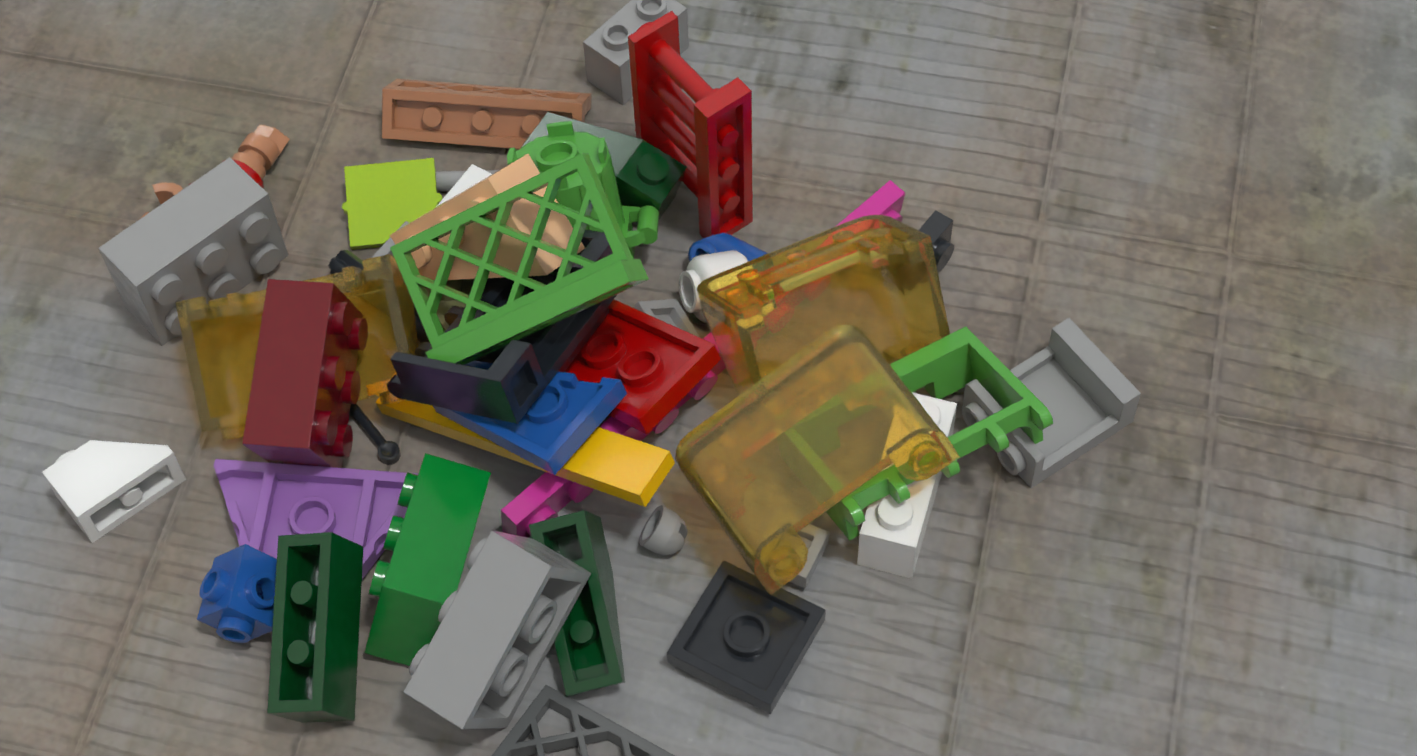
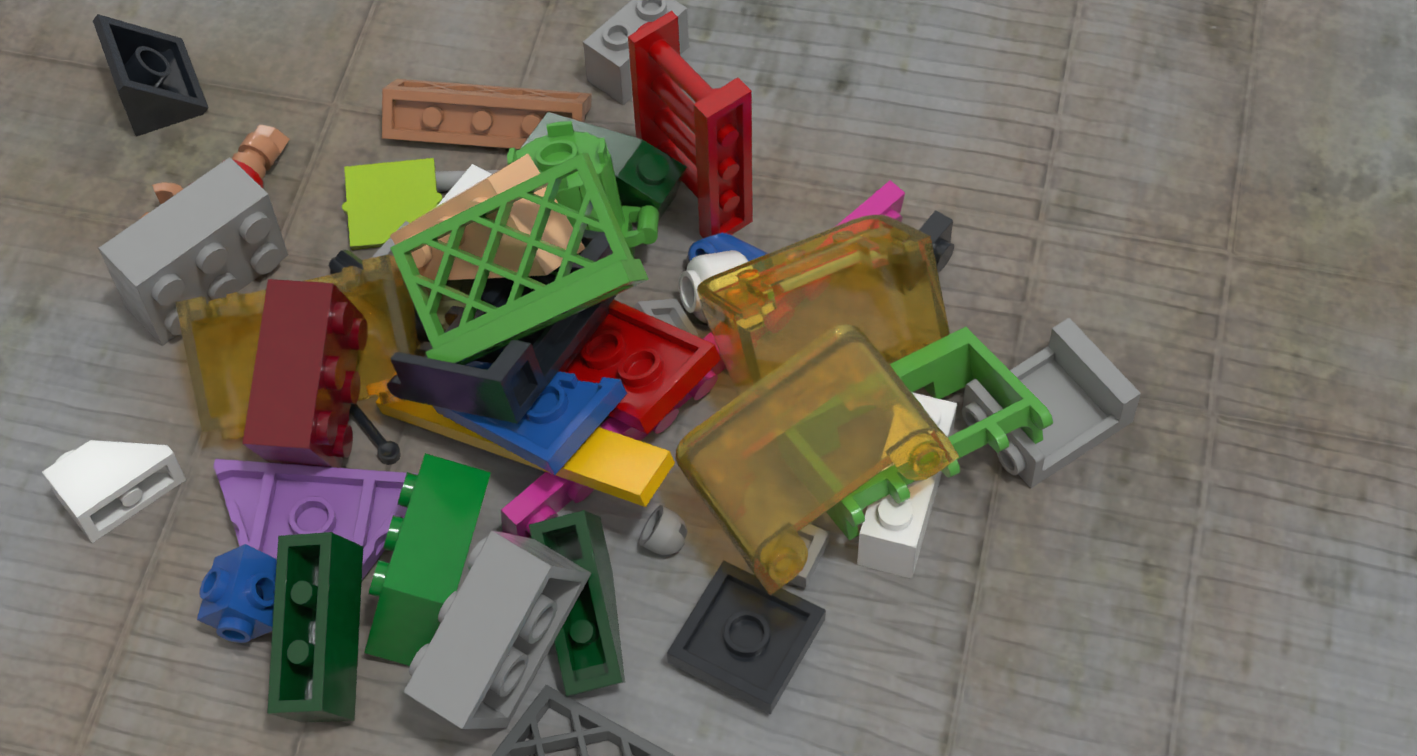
(150, 75): none -> black slope

